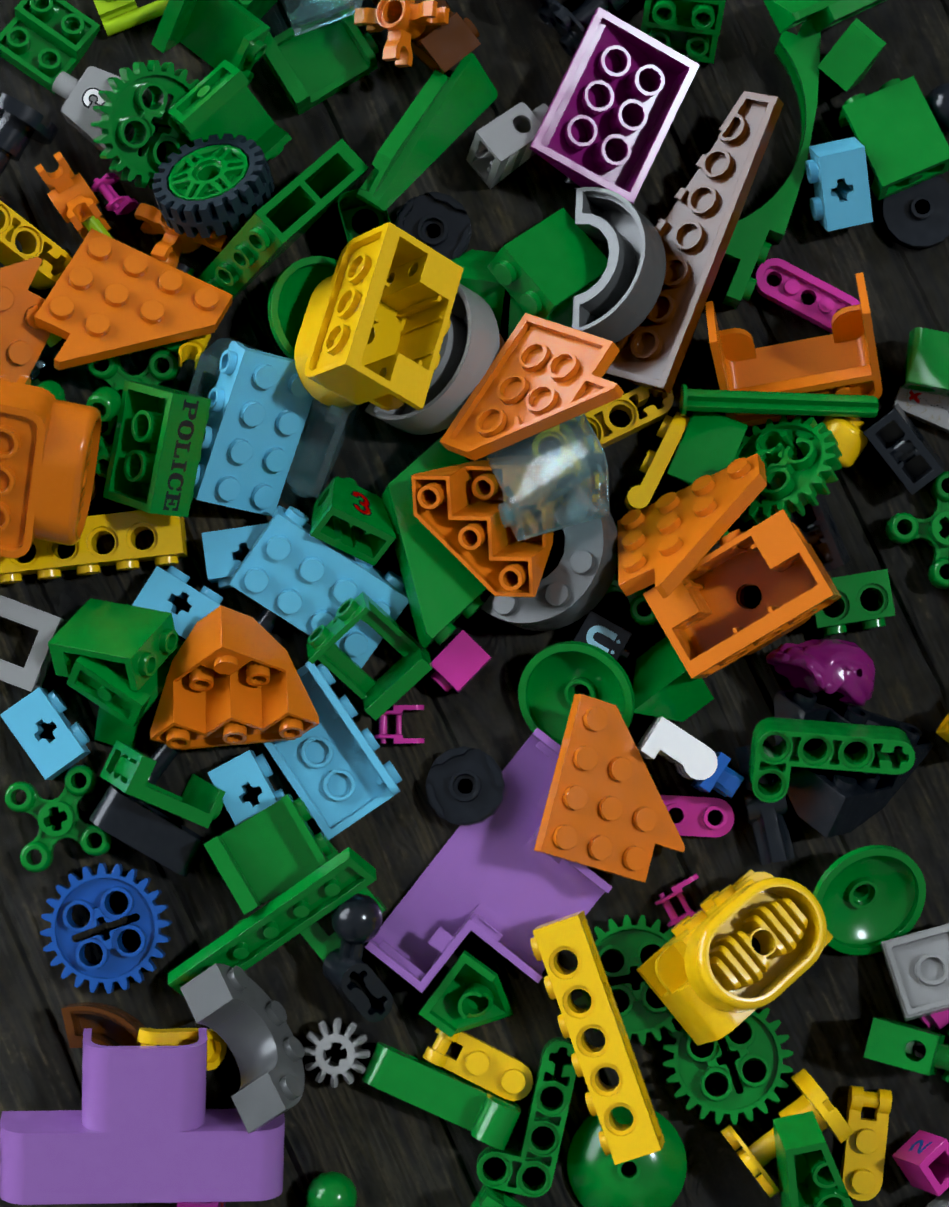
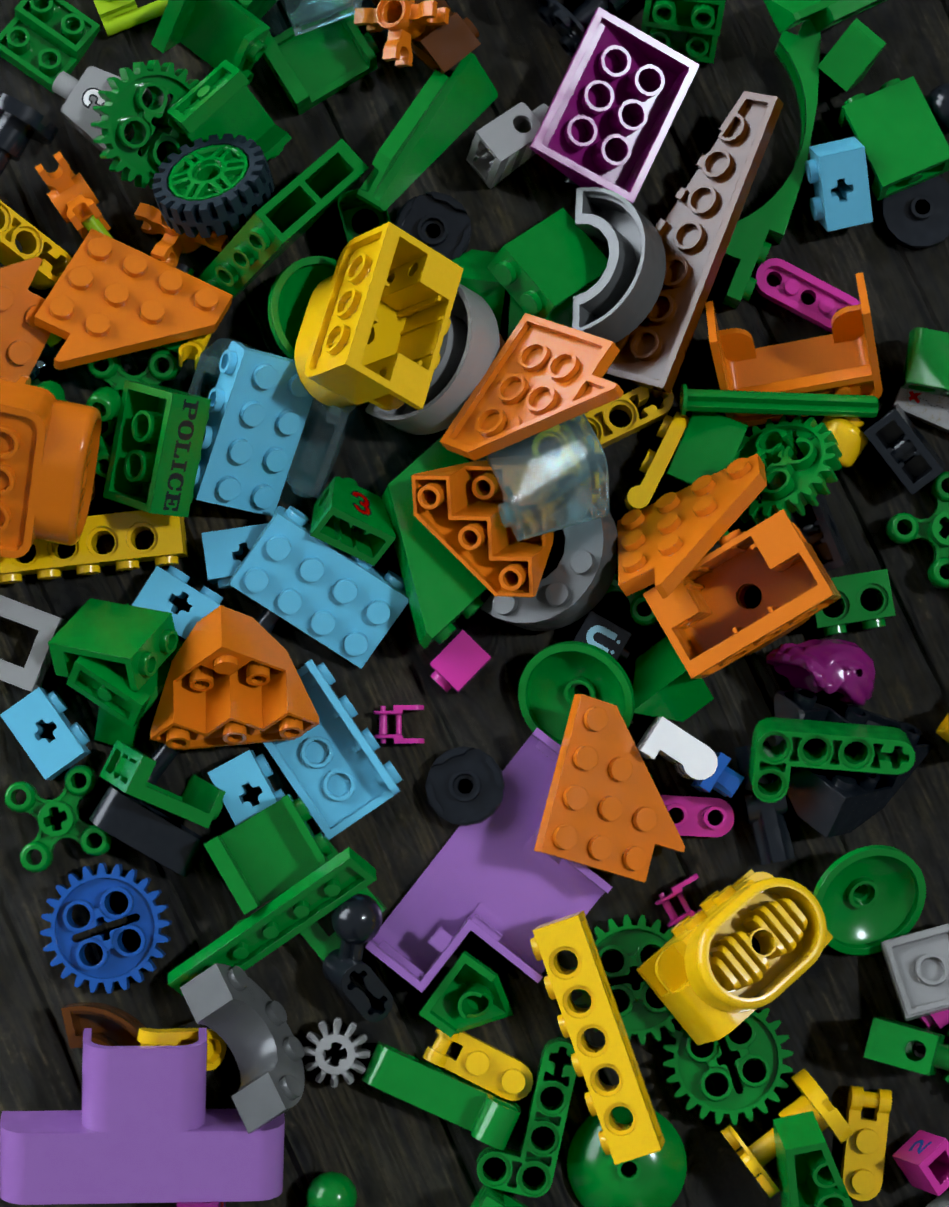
(119, 204): dark pink piece -> none
(393, 684): green panel -> none

